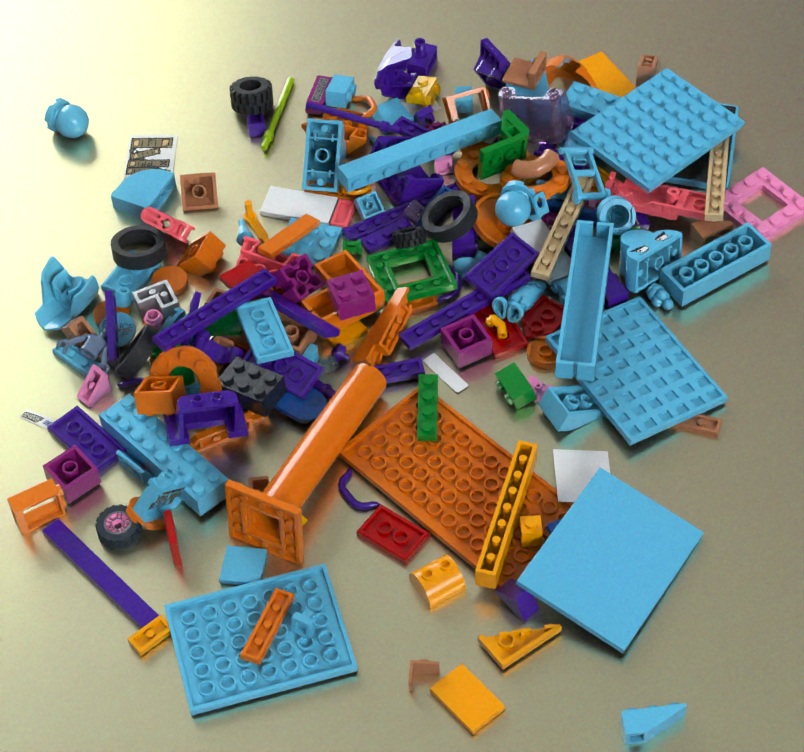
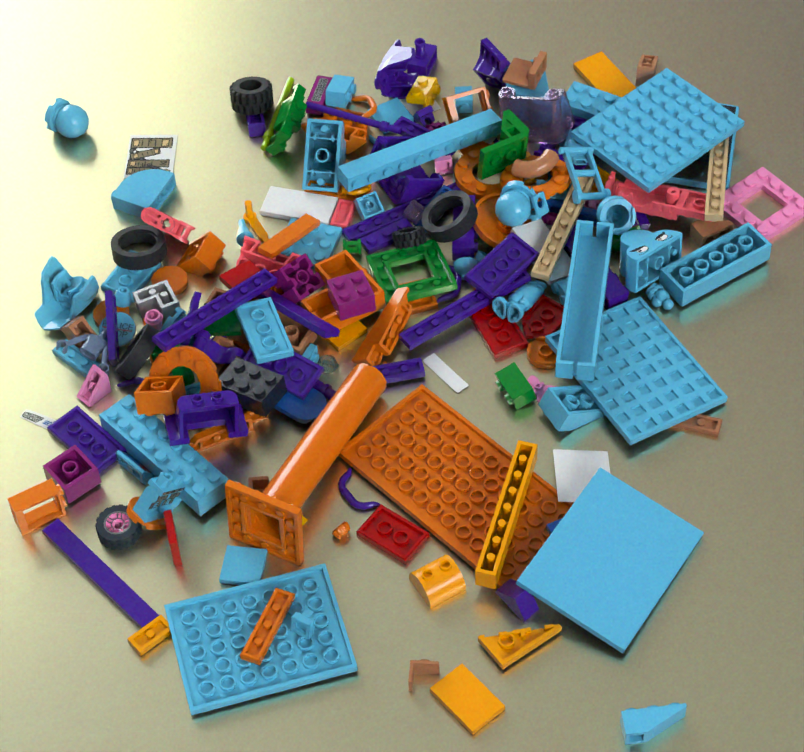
(199, 191): nougat slope -> none
(288, 120): none -> green bracket
(339, 352): dark purple tile -> none
(341, 530): none -> orange piece
(427, 407): green plate -> none
(466, 341): magenta brick -> none
(495, 321): light orange arm -> none
(531, 531): light orange brick -> none
(568, 68): orange animal -> none

